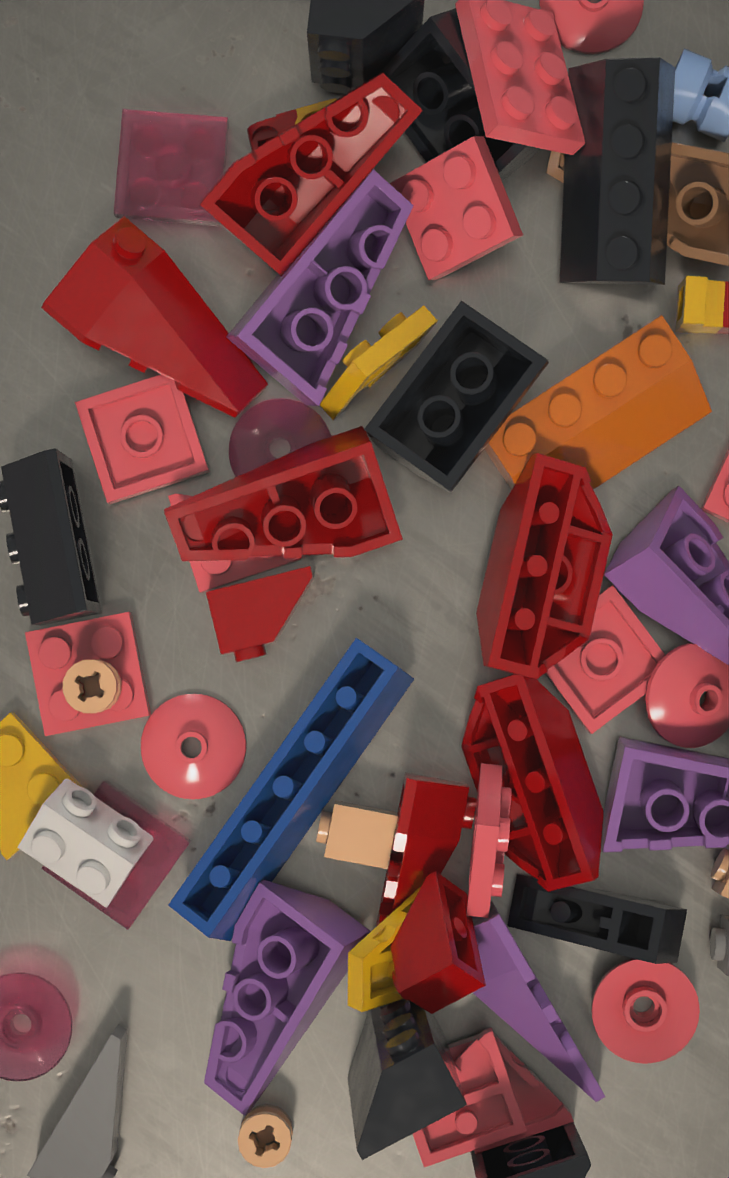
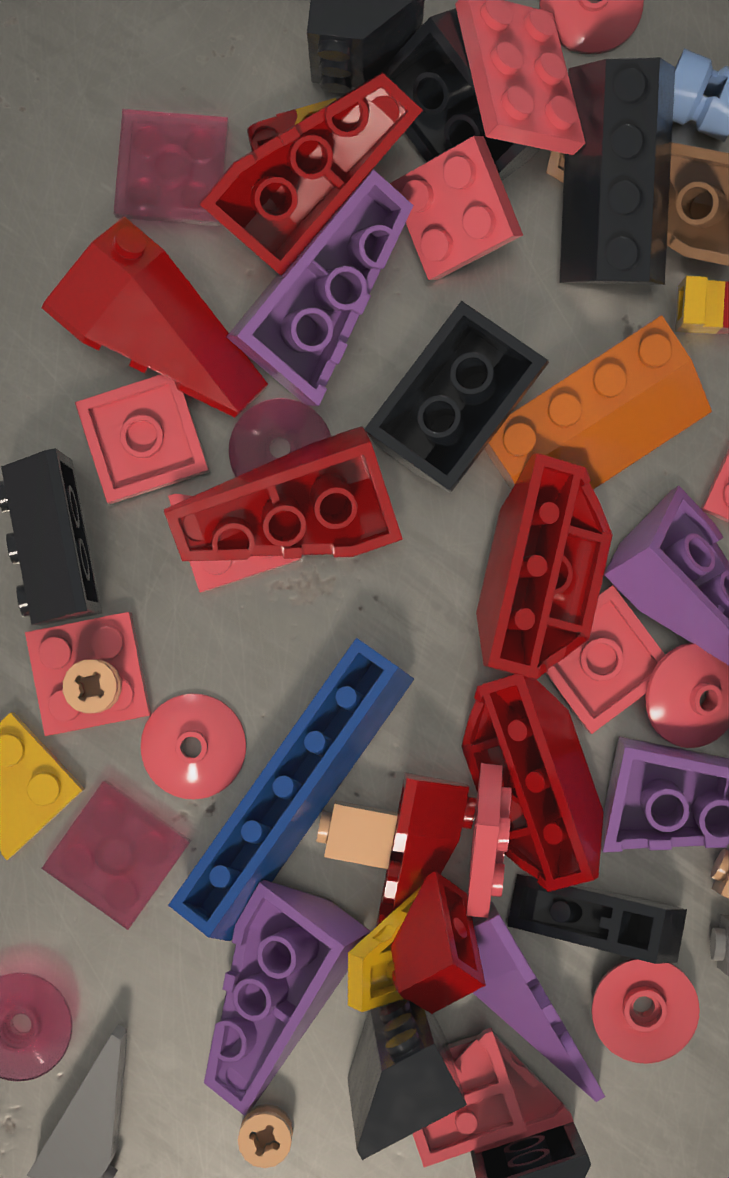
(85, 841): white bracket -> none
(256, 611): red slope -> none
(370, 363): yellow wing -> none

